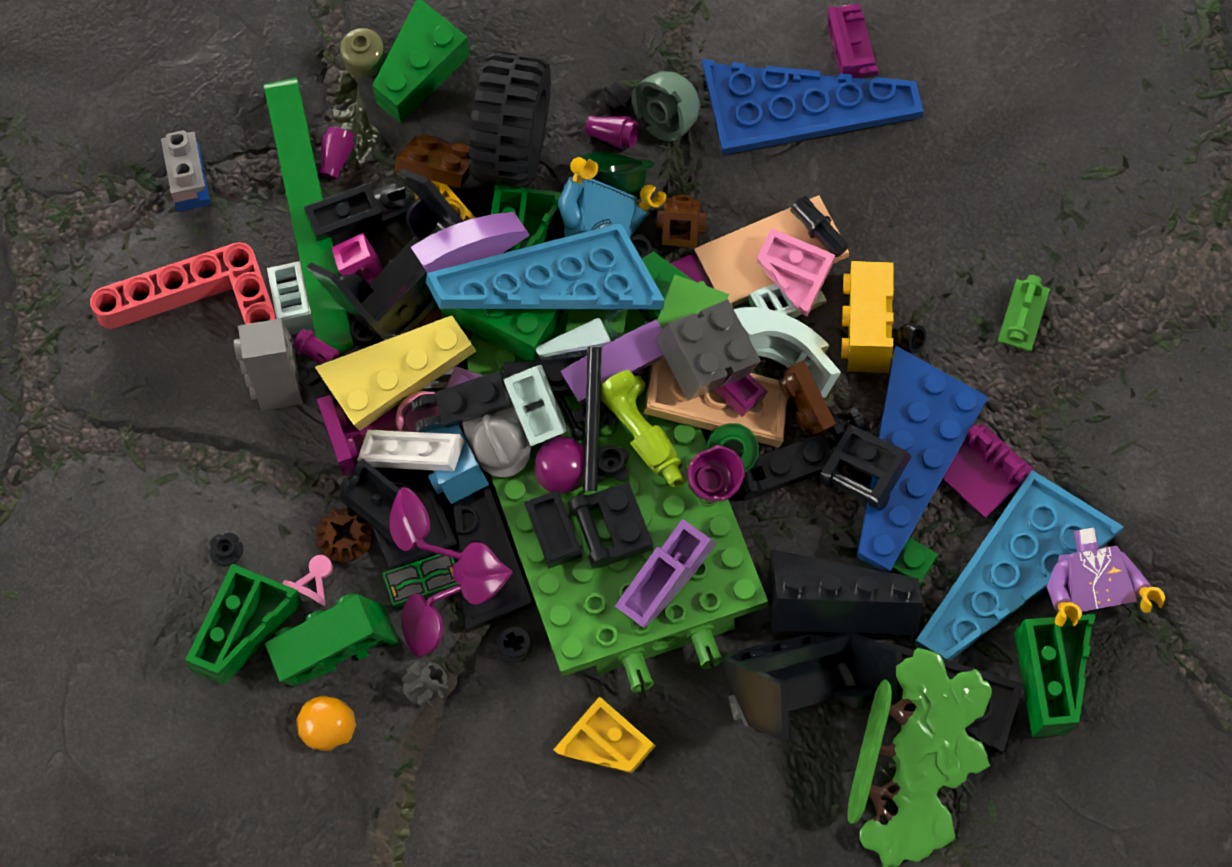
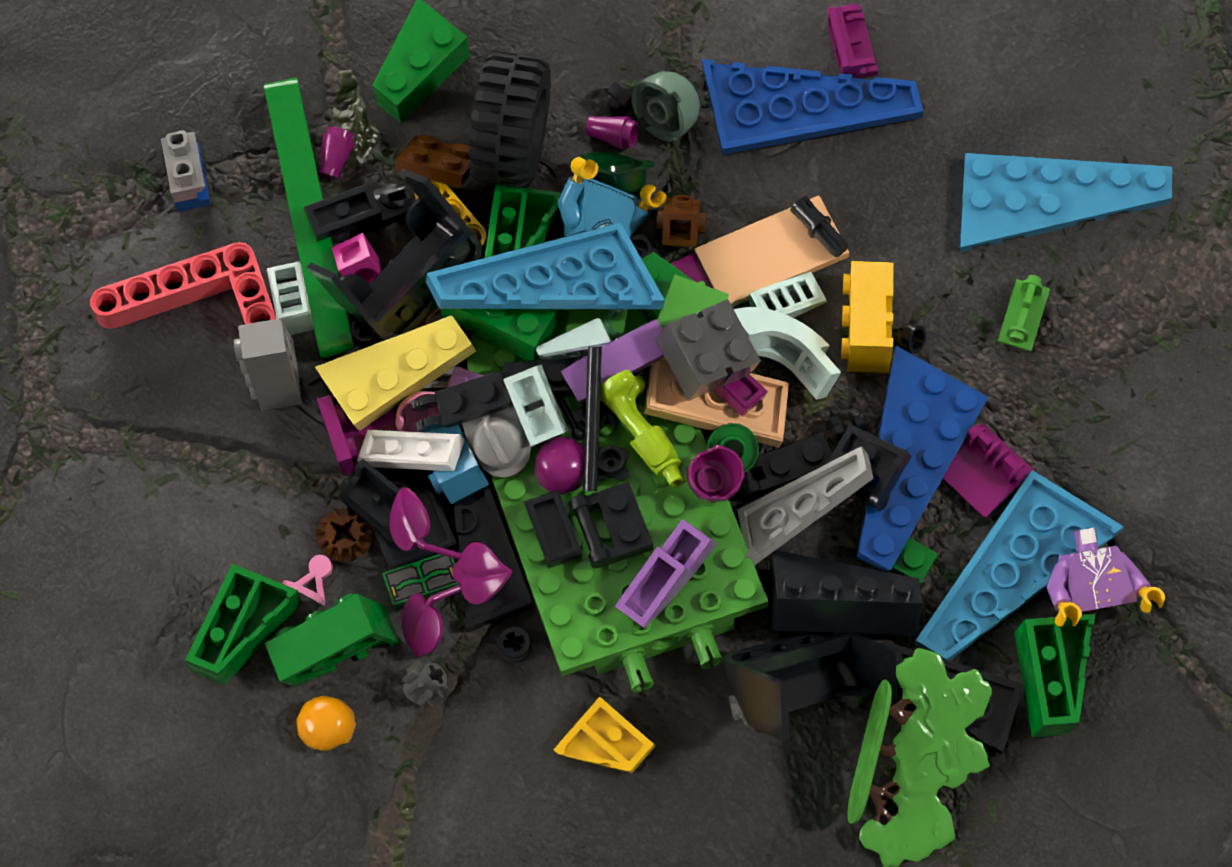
(229, 557): black plate -> none
(313, 347): magenta pin -> none
(362, 52): olive head -> none
(470, 241): medium lavender slope -> none
(792, 508): none -> light grey wing
(795, 268): bright pink wing -> none
(812, 409): reddish brown plate -> none
(1041, 195): none -> dark azure wing

